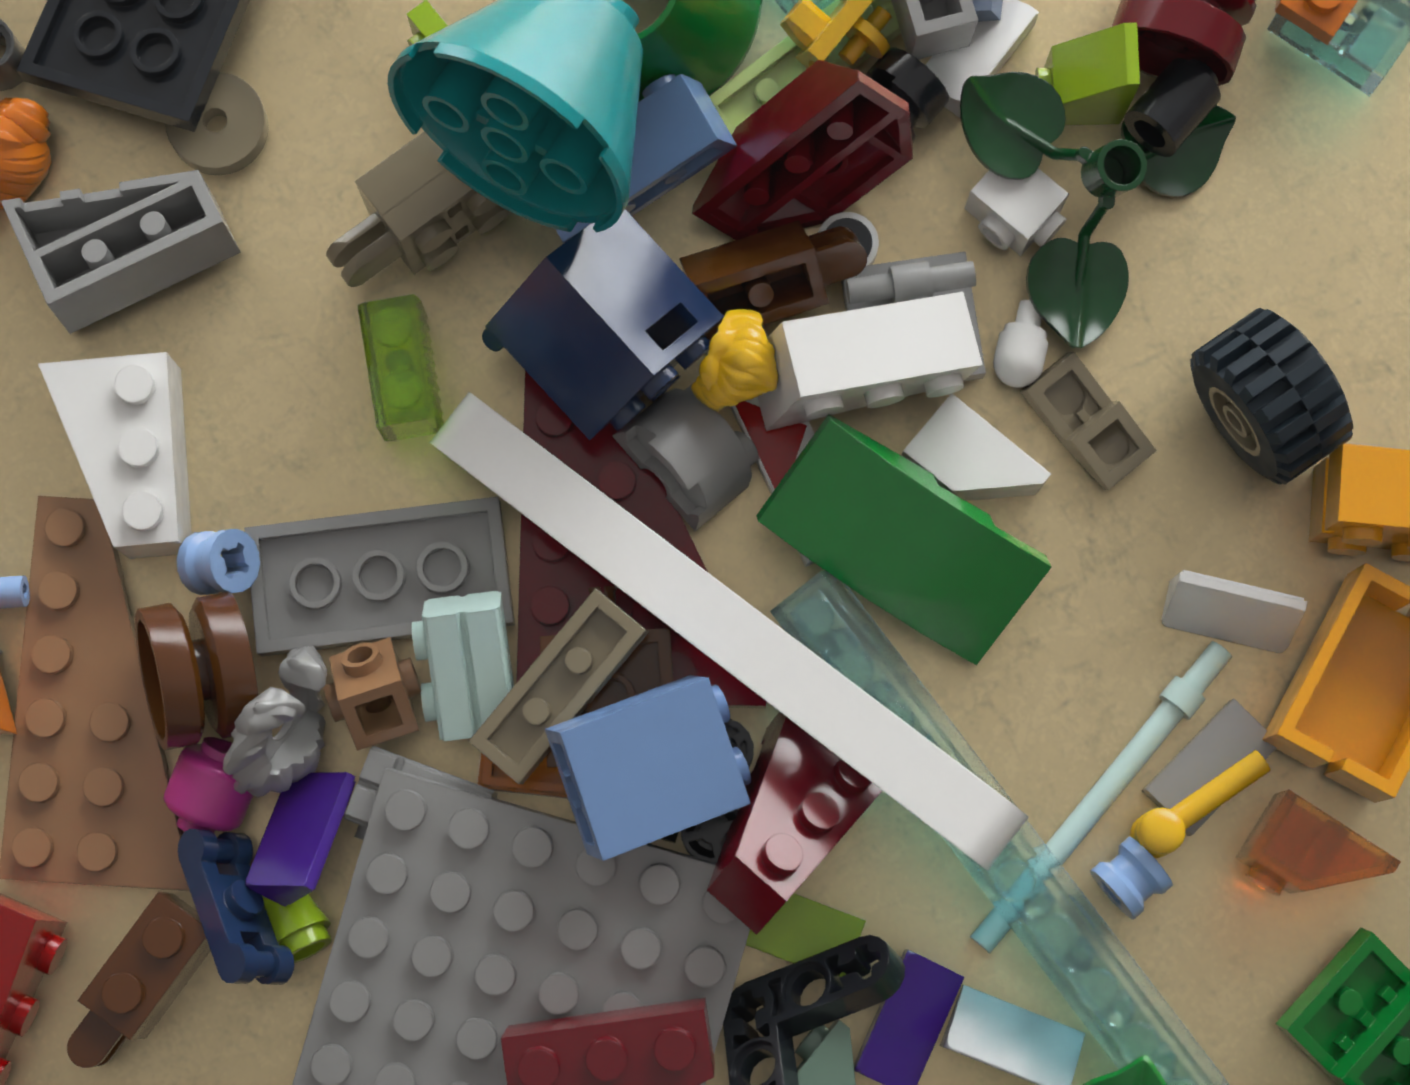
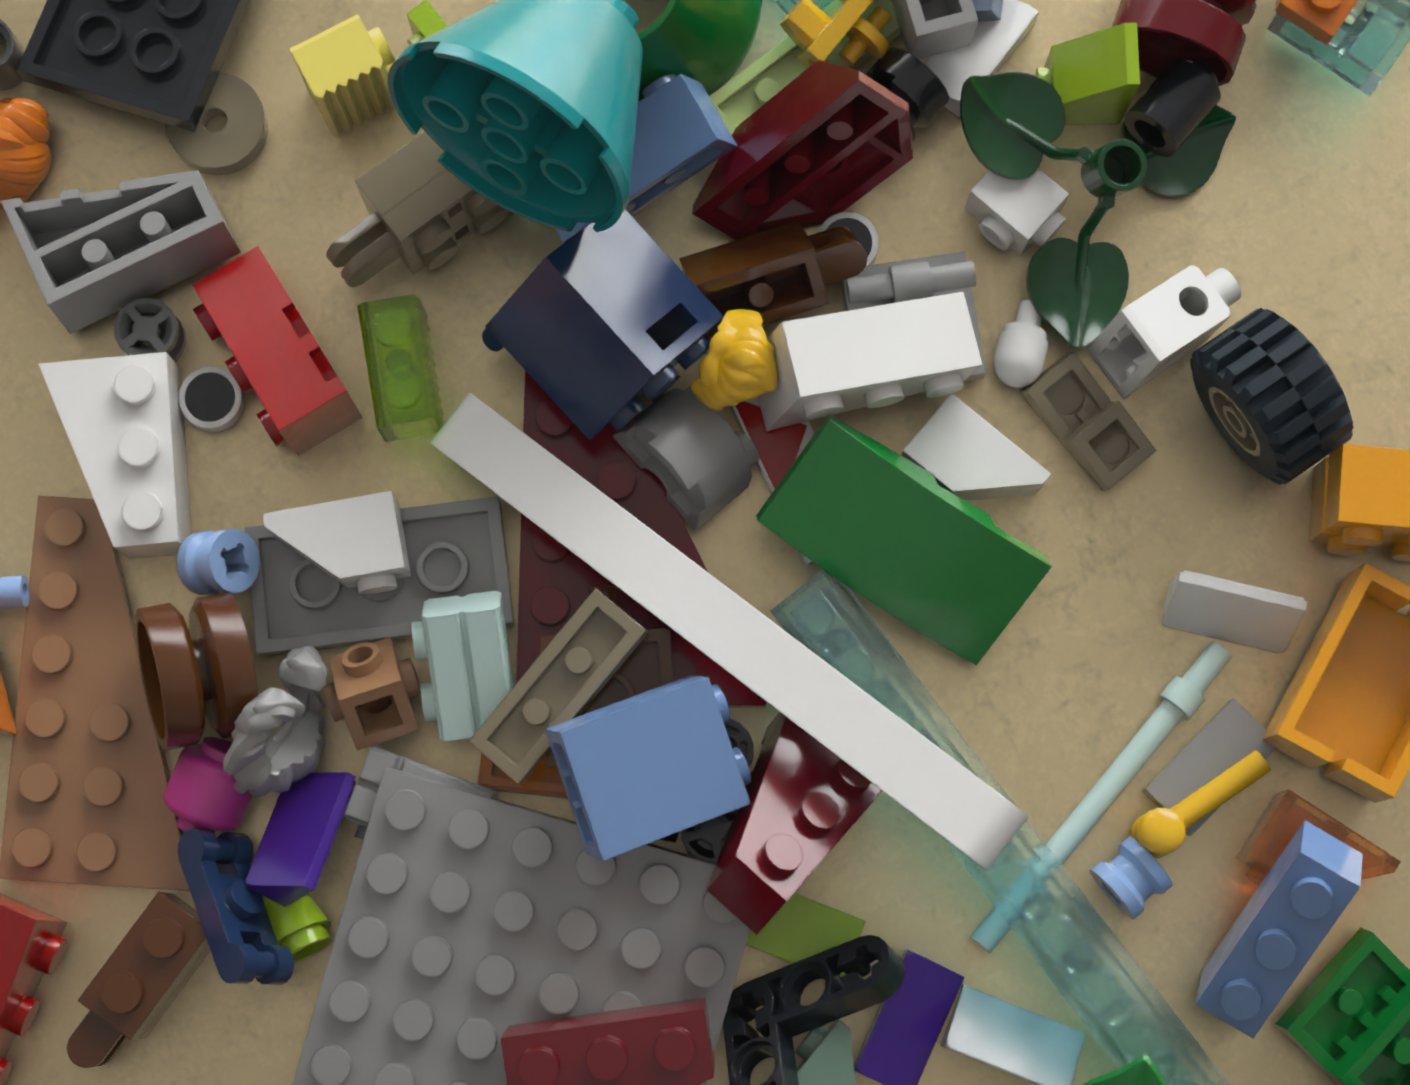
(142, 321): none -> dark grey wheel
(211, 399): none -> tile
(274, 353): none -> red wedge
(346, 73): none -> light yellow brick
(349, 539): none -> white slope
(1164, 327): none -> white torso
(1279, 929): none -> medium blue brick

